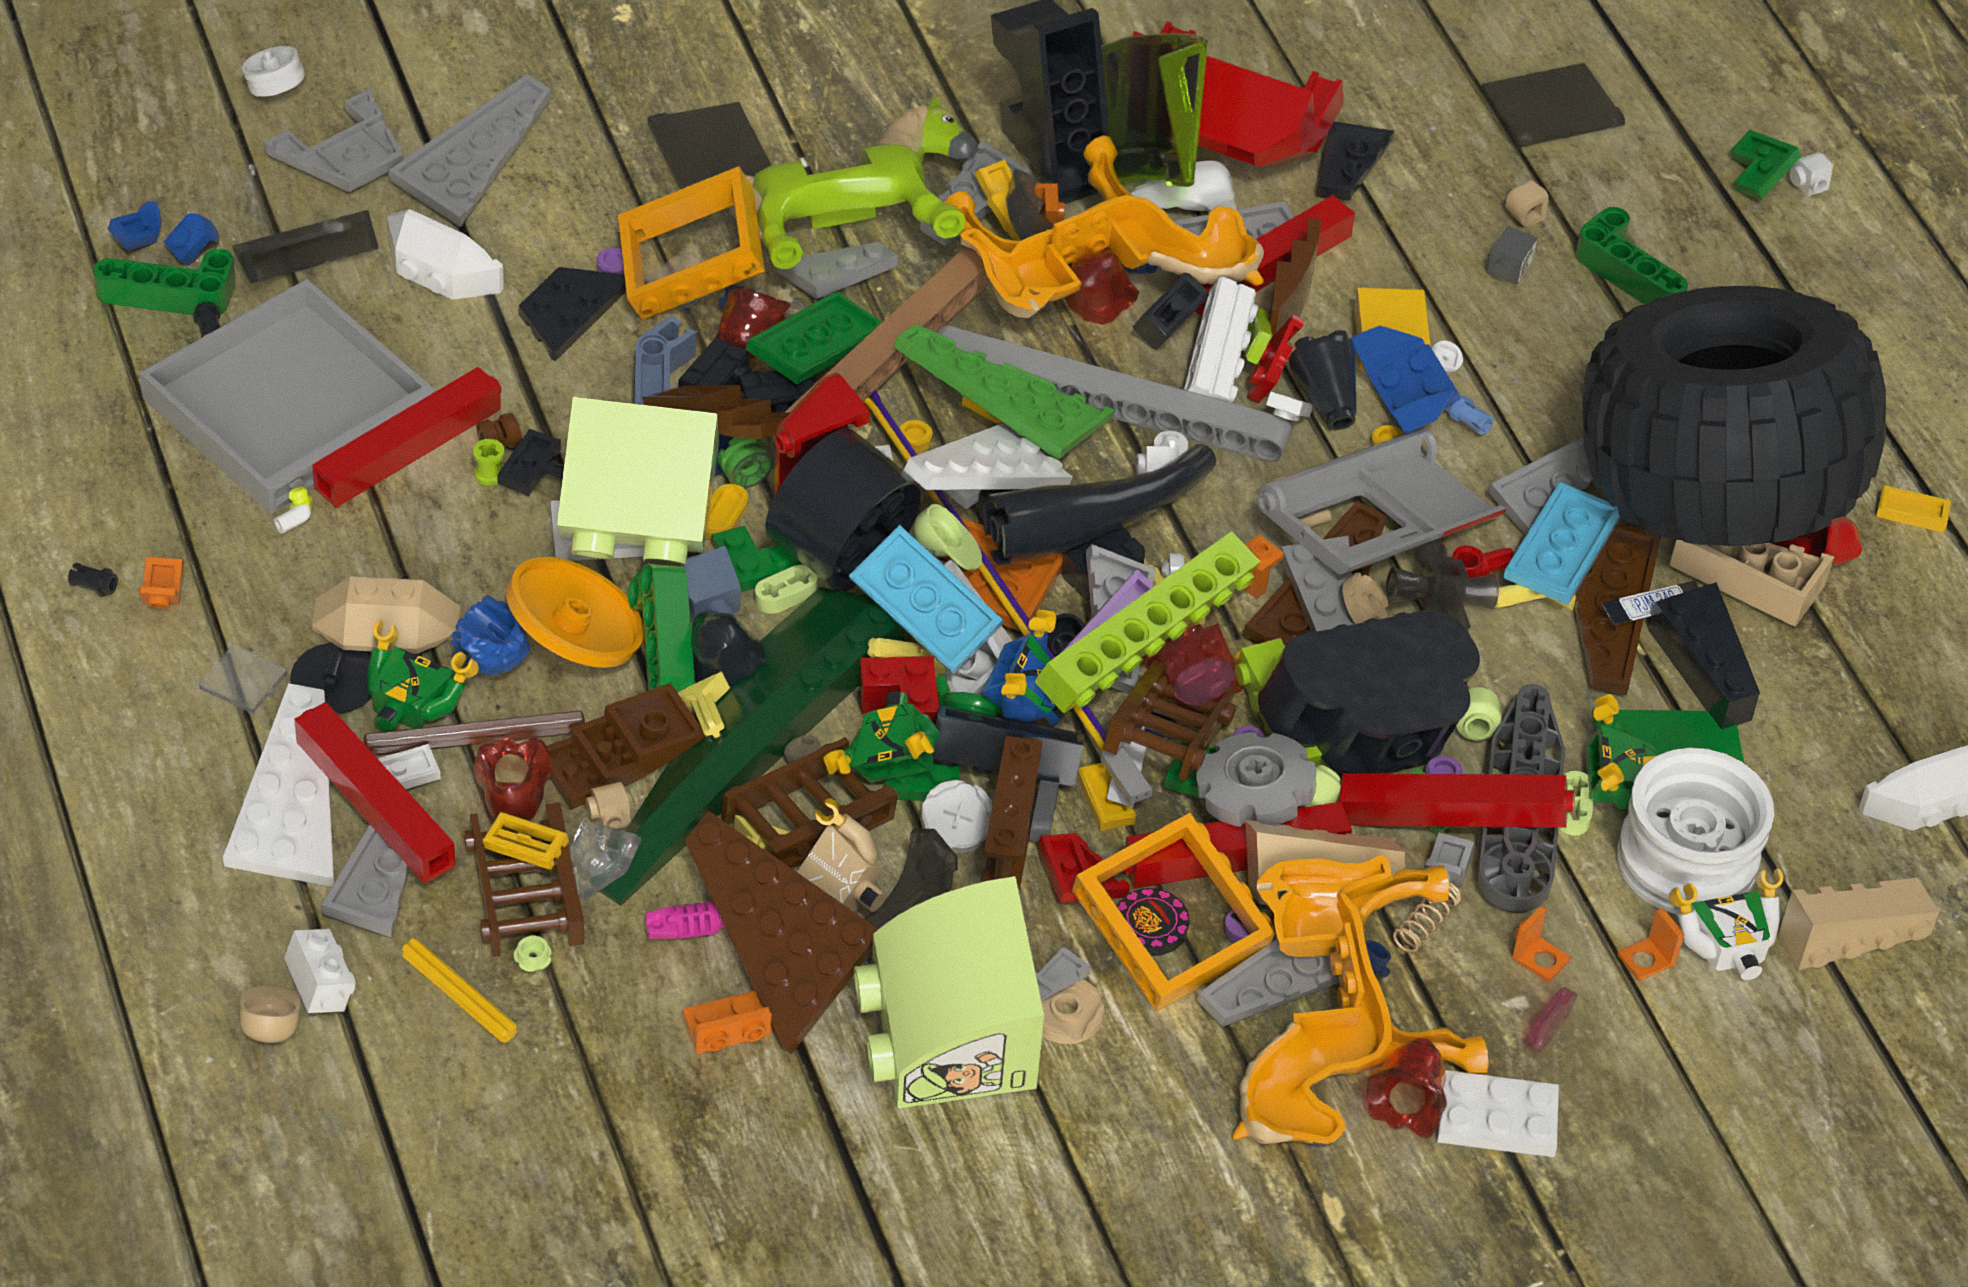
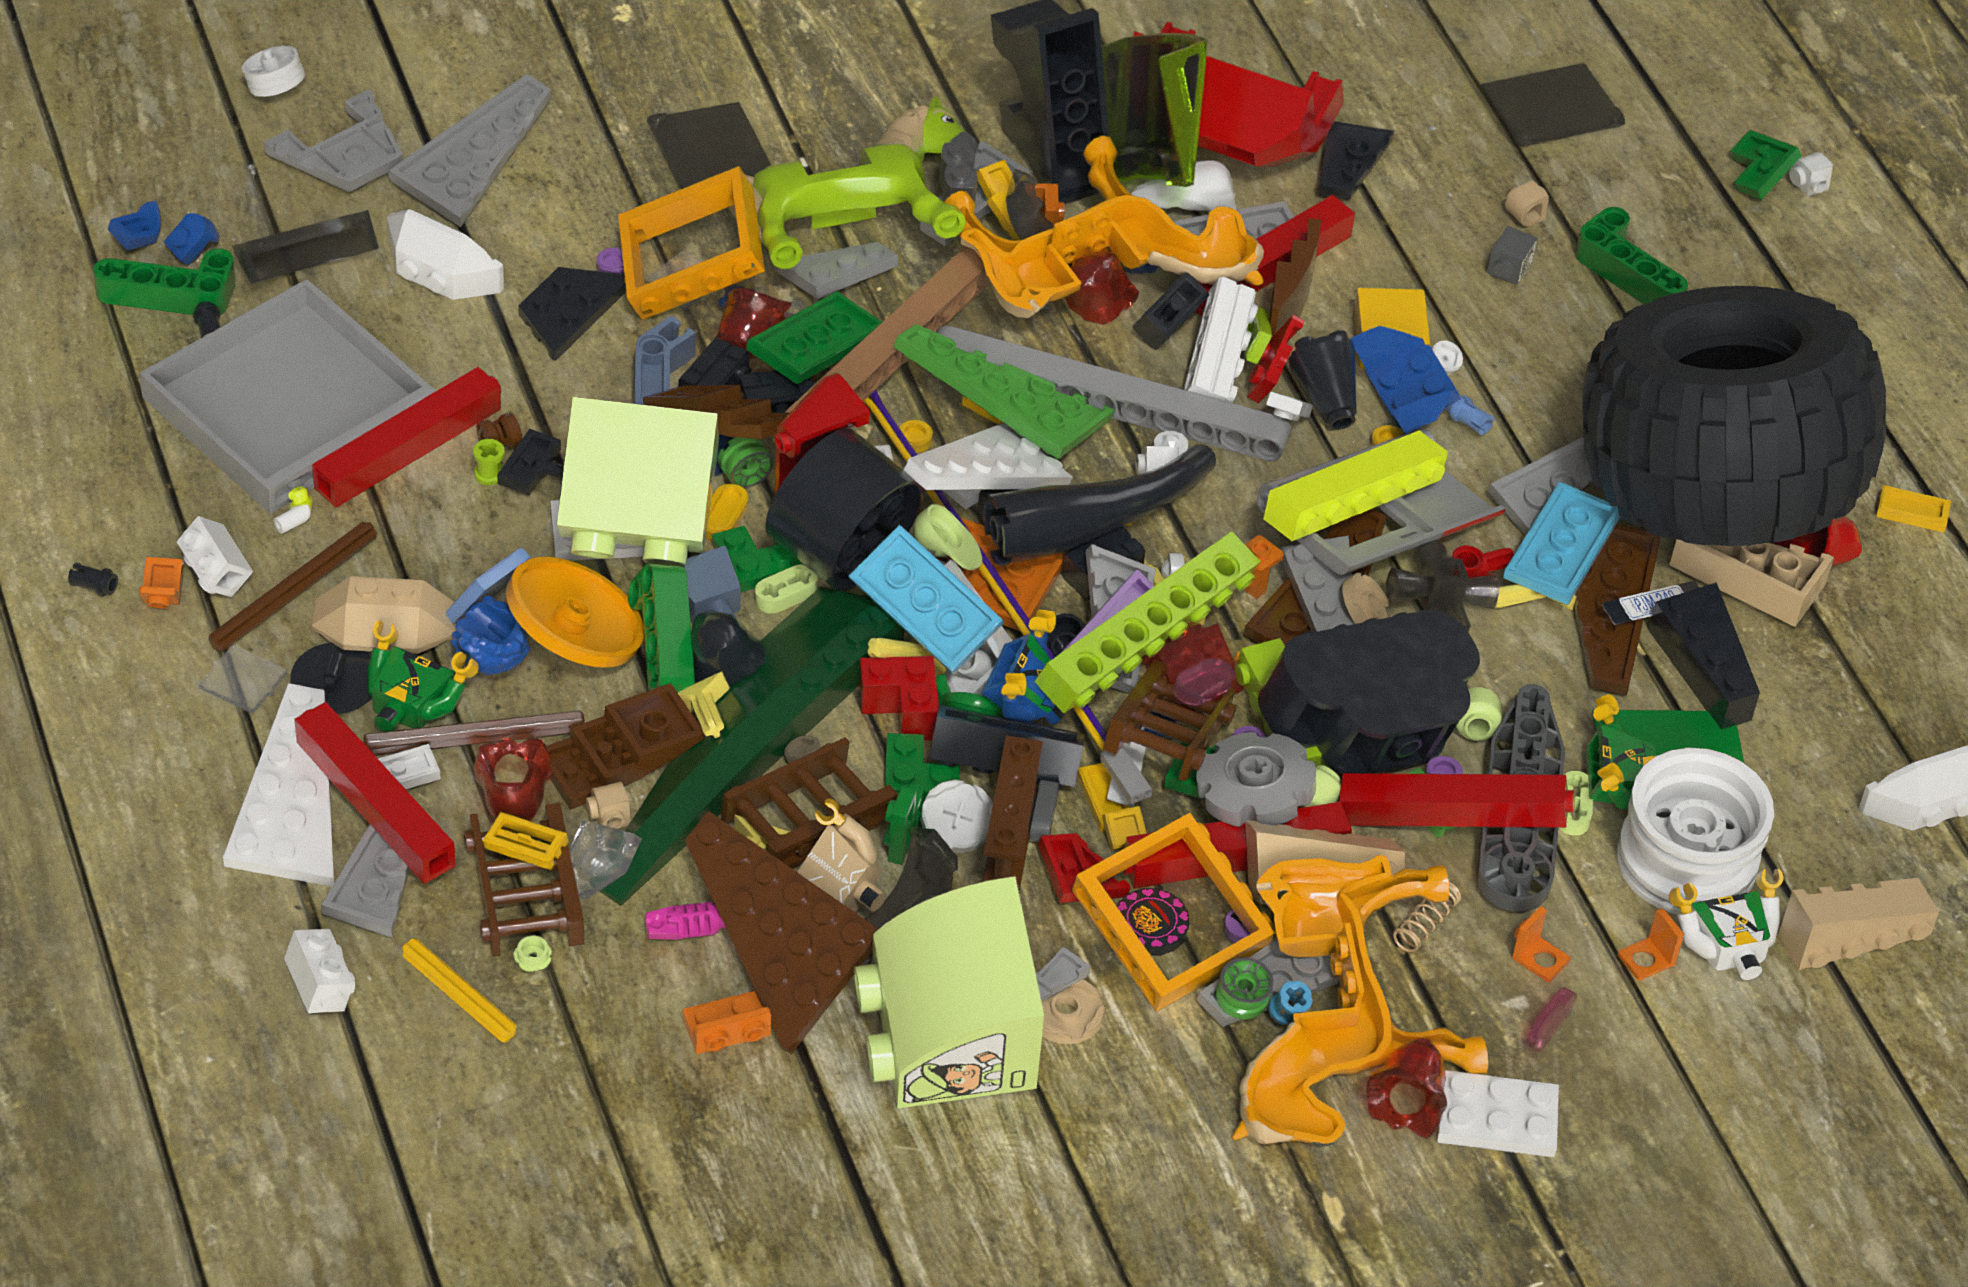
(214, 557): none -> white brick
(269, 1013): tan cap -> none
(292, 586): none -> reddish brown axle
(487, 584): none -> medium blue tile
(889, 743): torso -> none
(903, 818): none -> green plate
(958, 169): none -> flat silver brick
(1122, 824): none -> yellow tile
(1238, 976): none -> bright green wheel
(1288, 992): none -> dark azure bush
(1355, 485): none -> neon yellow brick
(1379, 957): dark blue plate -> none
(1454, 855): light grey bracket -> none

